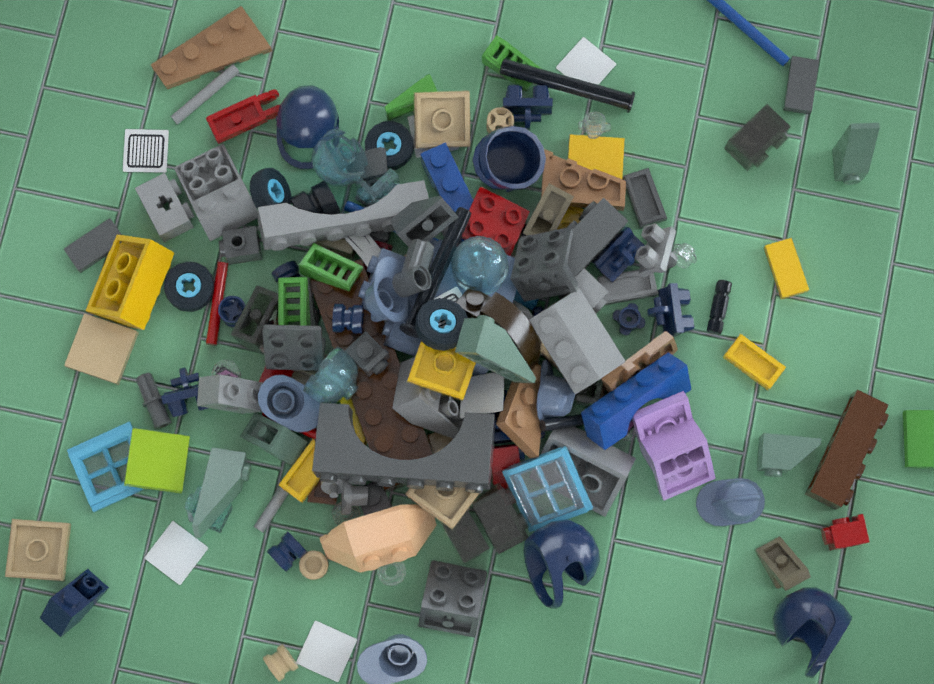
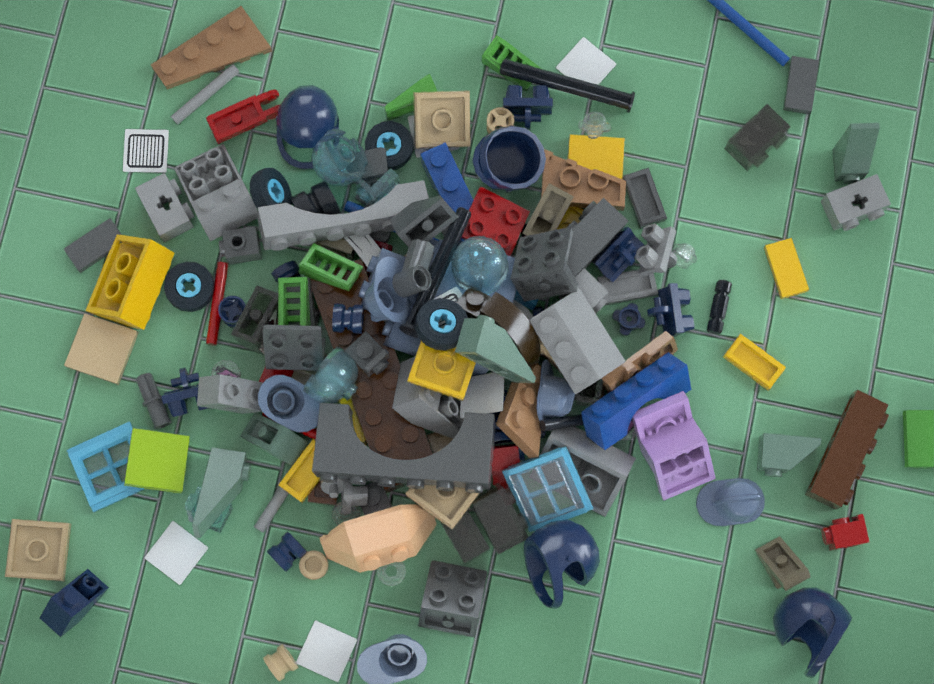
(866, 192): none -> light grey brick

